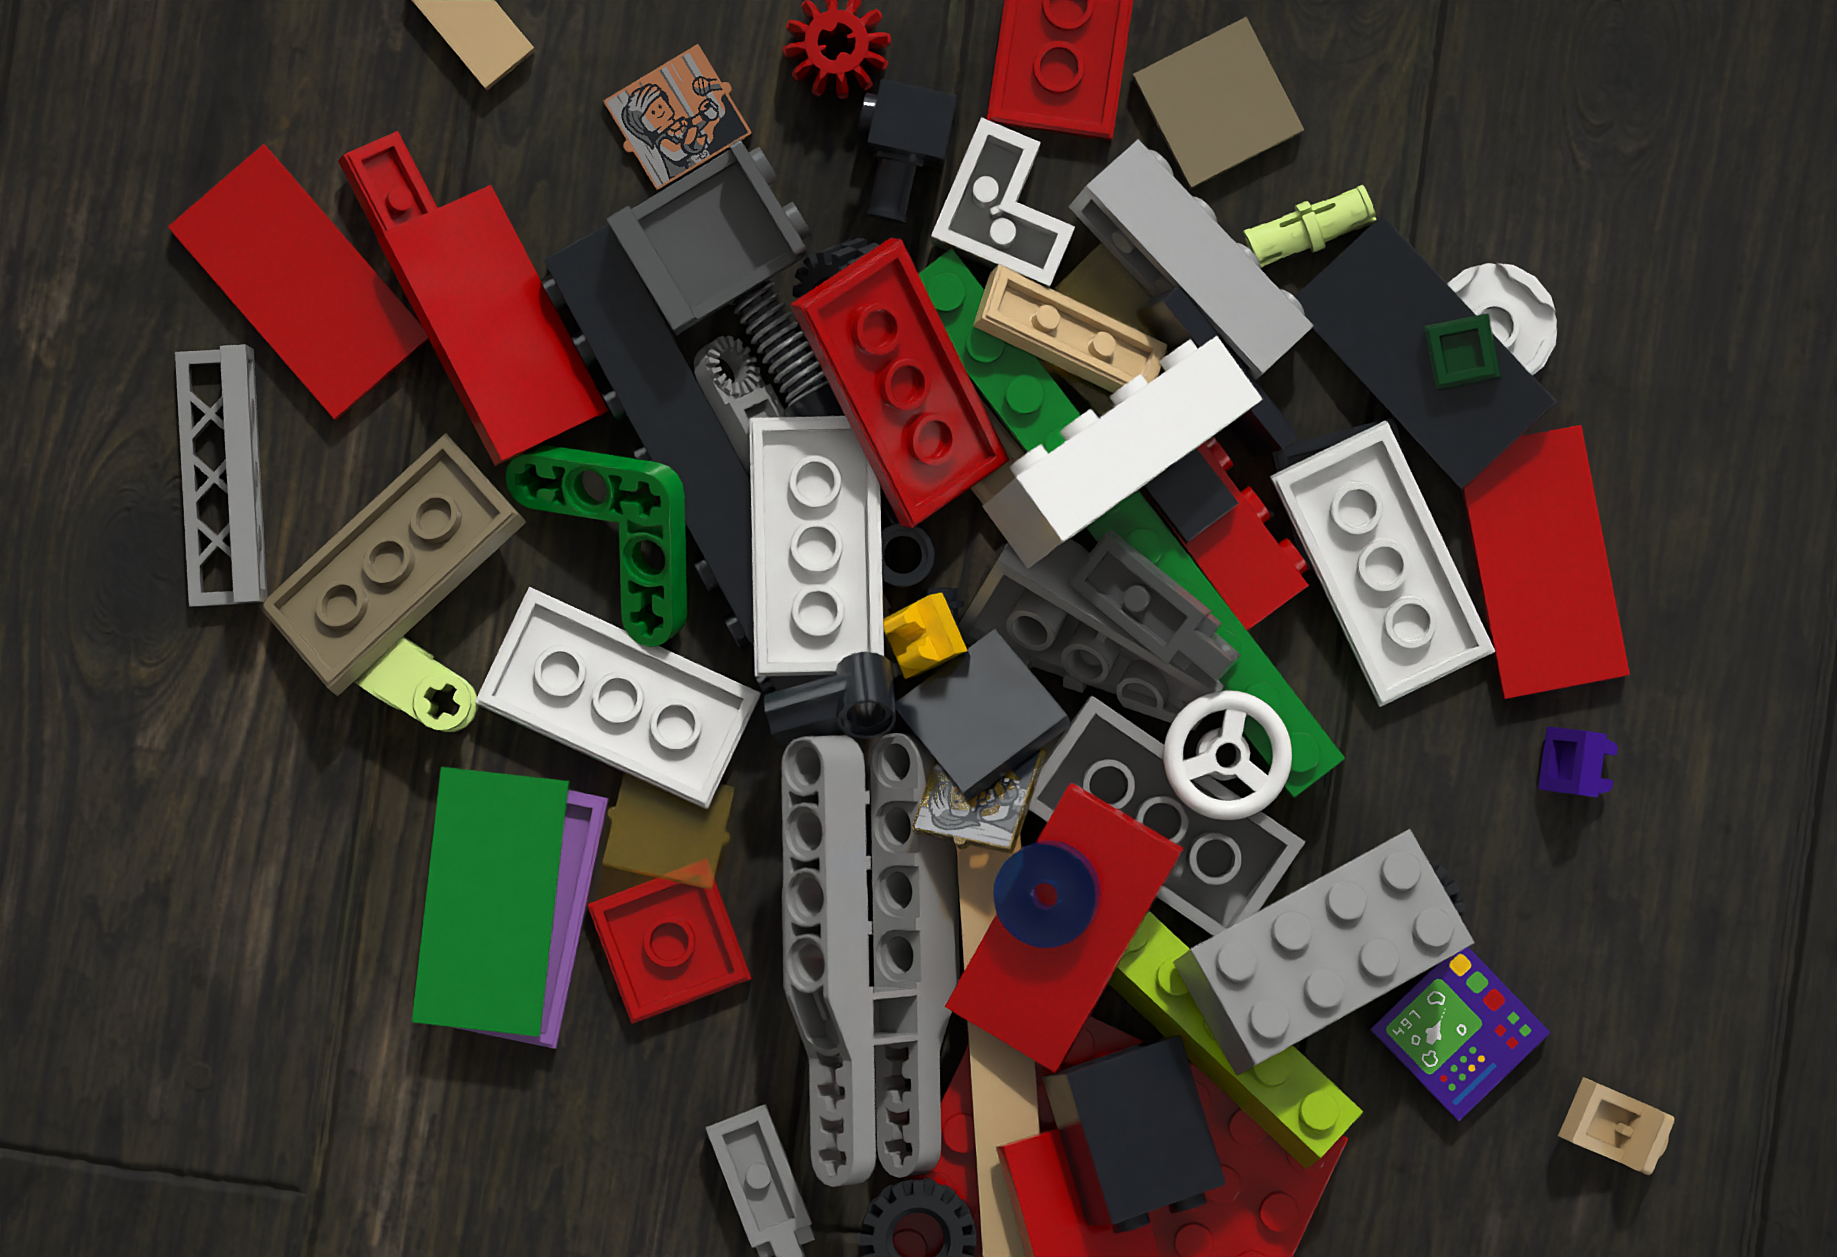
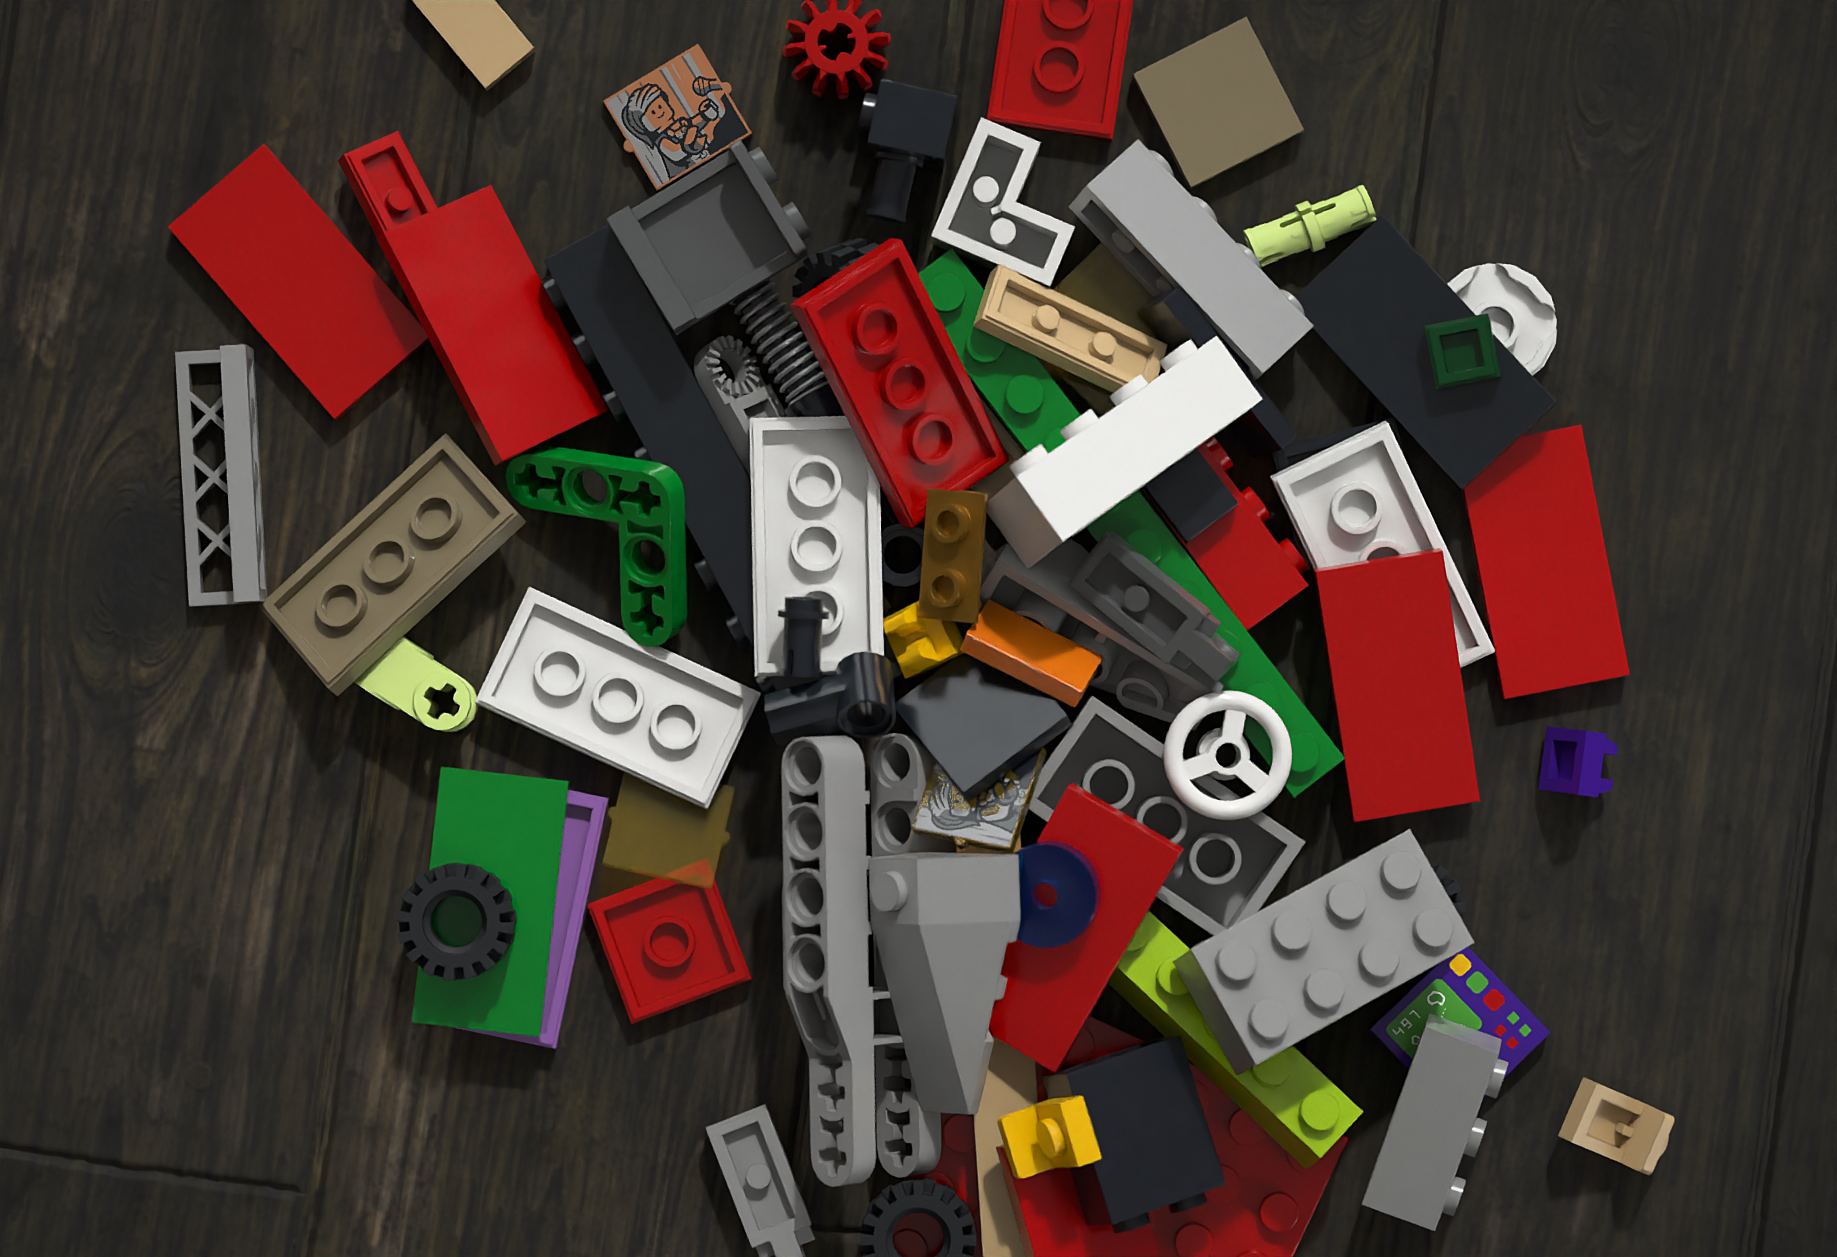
(417, 928): none -> black tyre
(802, 636): none -> black pin
(942, 952): none -> light grey wedge
(952, 555): none -> pearl gold hinge
(1031, 653): none -> orange tile
(1048, 1136): none -> yellow bracket
(1396, 684): none -> red tile
(1435, 1123): none -> light grey brick

